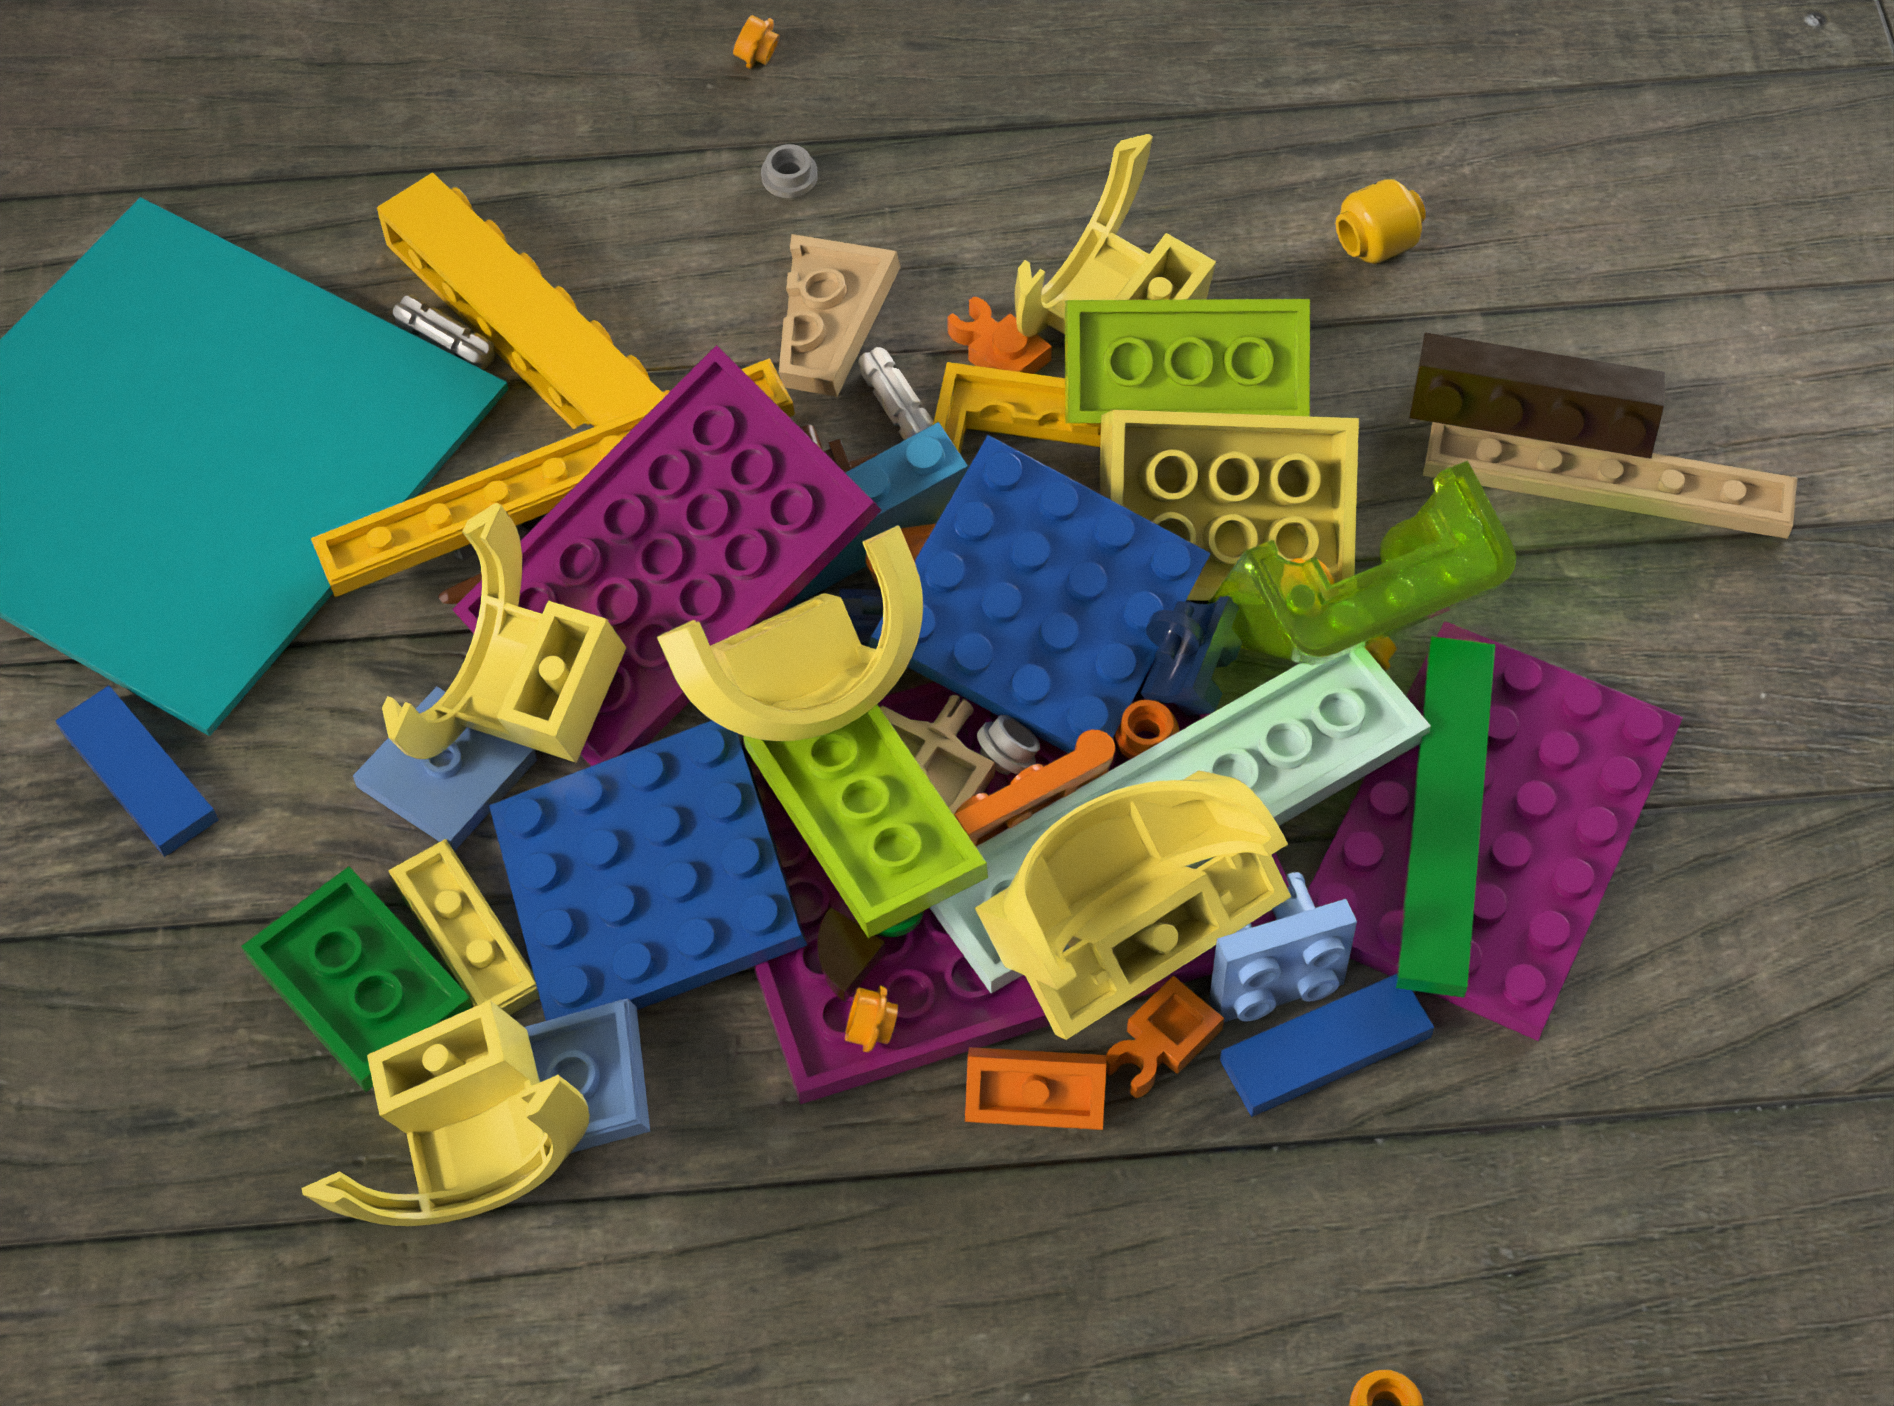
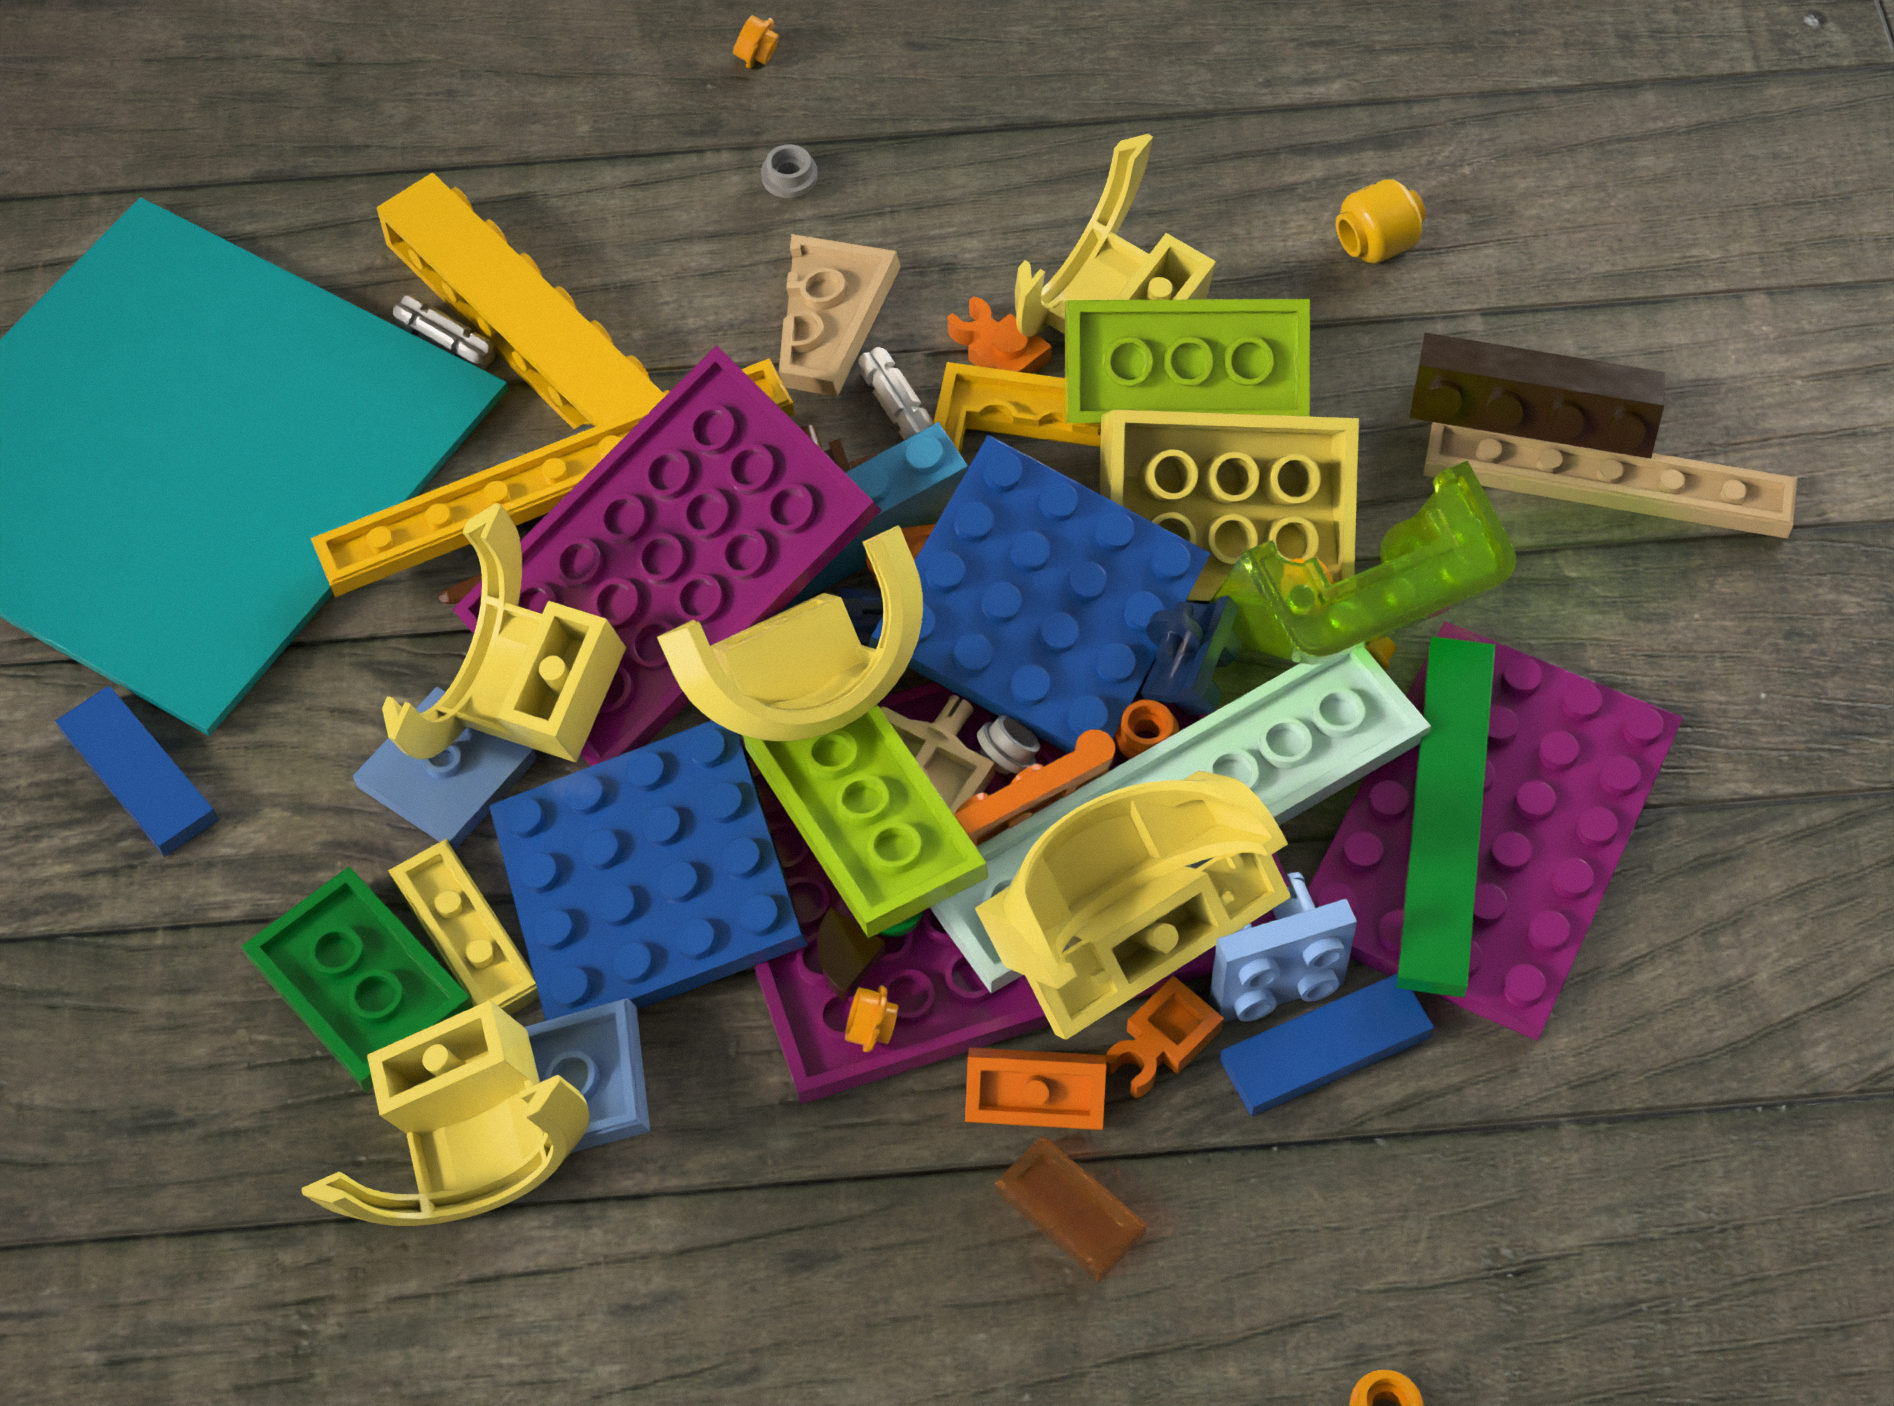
(1070, 1208): none -> clear orange tile

